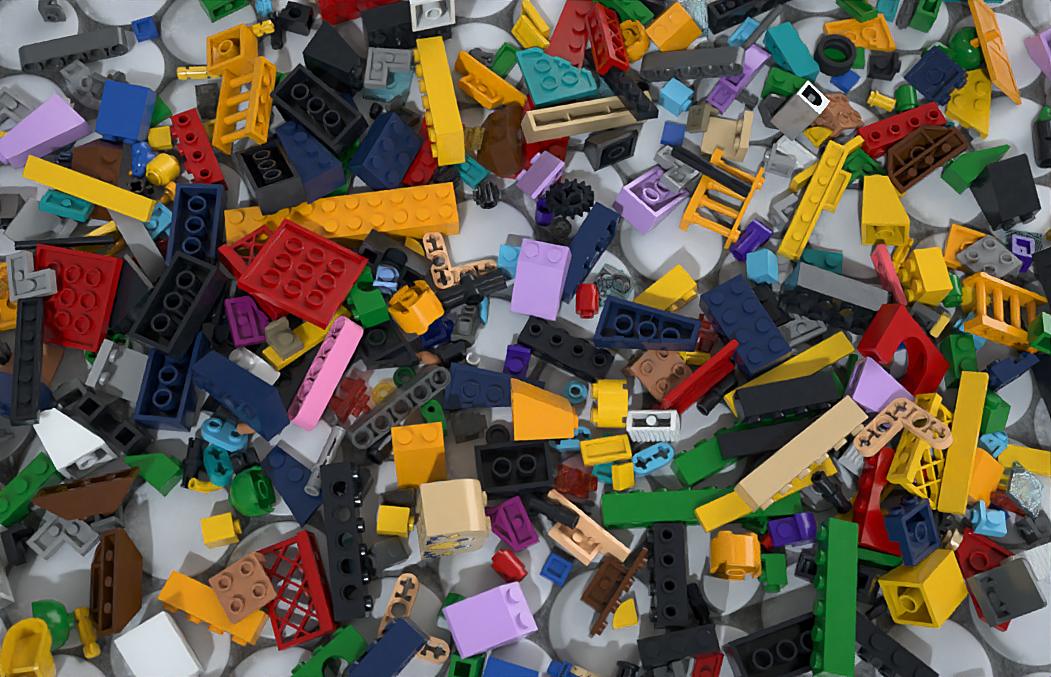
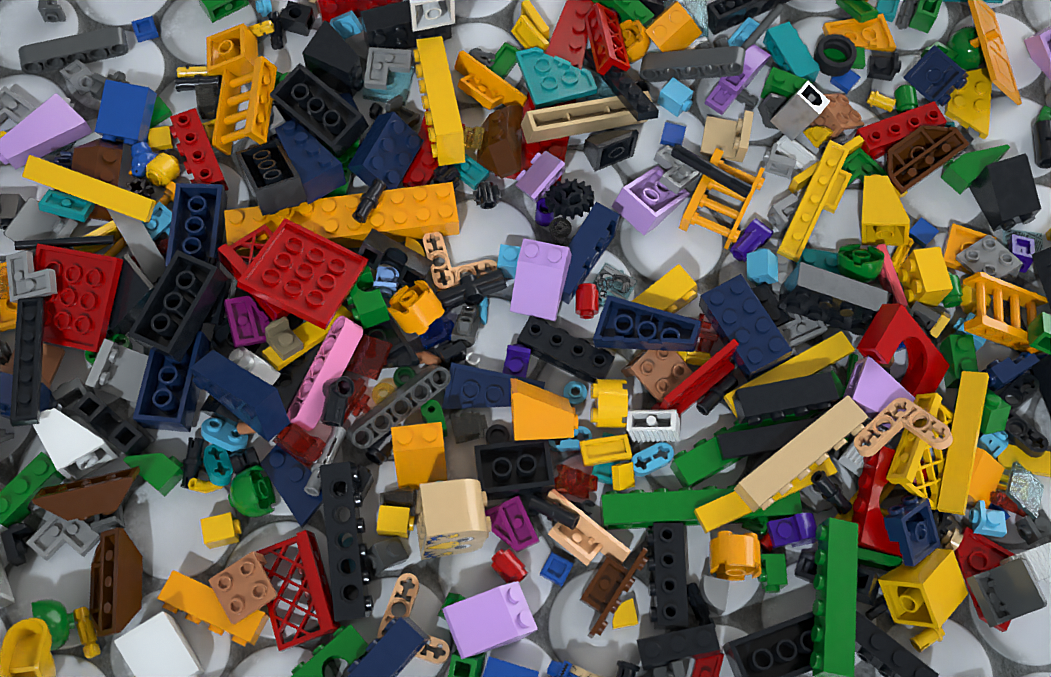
(189, 83): none -> black pin
(299, 444): none -> clear red brick
(336, 400): none -> black piece
(346, 25): none -> medium azure bracket
(369, 200): none -> black pin
(369, 357): none -> clear red piece
(699, 117): dark tan bracket -> none
(860, 263): none -> green cylinder
(922, 232): none -> blue tile
(927, 638): none -> yellow pin
(1014, 419): none -> black beam

